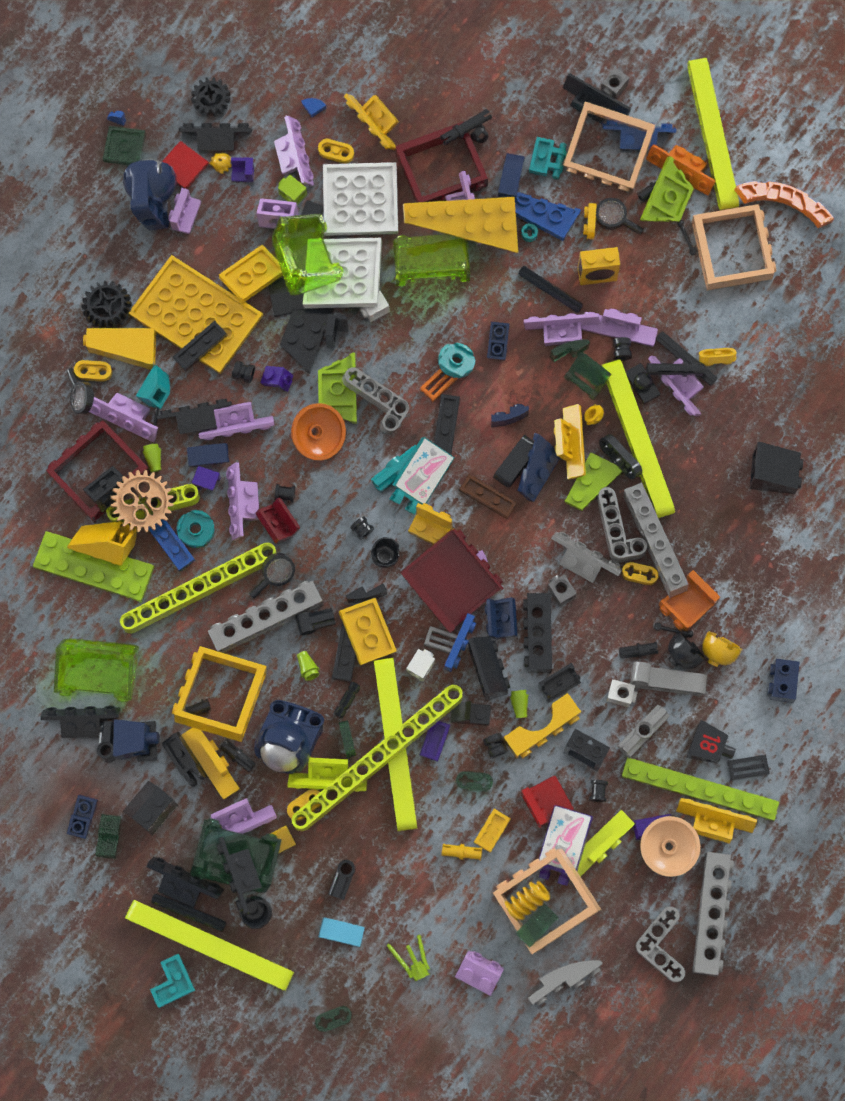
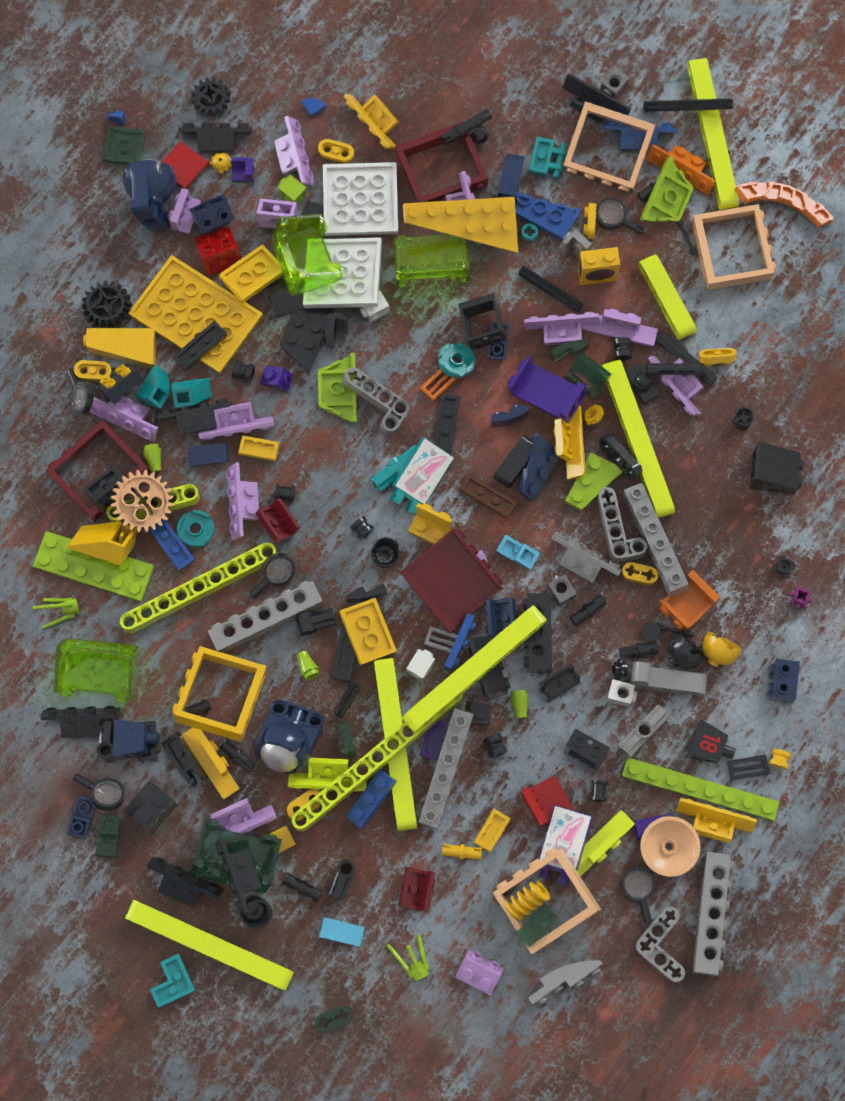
(68, 606): none -> lime plant
(105, 794): none -> piece
(116, 385): none -> black brick
(188, 912): black axle -> none
(191, 392): none -> teal slope
(205, 478): dark purple panel -> none
(211, 214): none -> dark blue brick
(218, 250): none -> red bracket
(259, 448): none -> yellow plate
(302, 887): none -> black pin
(329, 431): orange dish -> none
(371, 798): none -> blue plate
(416, 889): none -> dark red bracket
(446, 768): none -> light grey brick
(474, 669): none -> neon yellow beam
(476, 776): clear green beam -> none
(480, 306): none -> black window
(517, 552): none -> medium azure slope
(522, 741): yellow arch -> none
(546, 390): none -> dark purple panel
(575, 242): none -> light grey bracket
(588, 610): none -> black pin
(619, 669): none -> black plate
(638, 886): none -> piece
(651, 631): none -> black tile
(667, 297): none -> neon yellow beam
(688, 105): none -> black axle
(746, 416): none -> black wheel
(780, 759): none -> yellow wheel
(784, 561): none -> black plate
(799, 602): none -> magenta gear

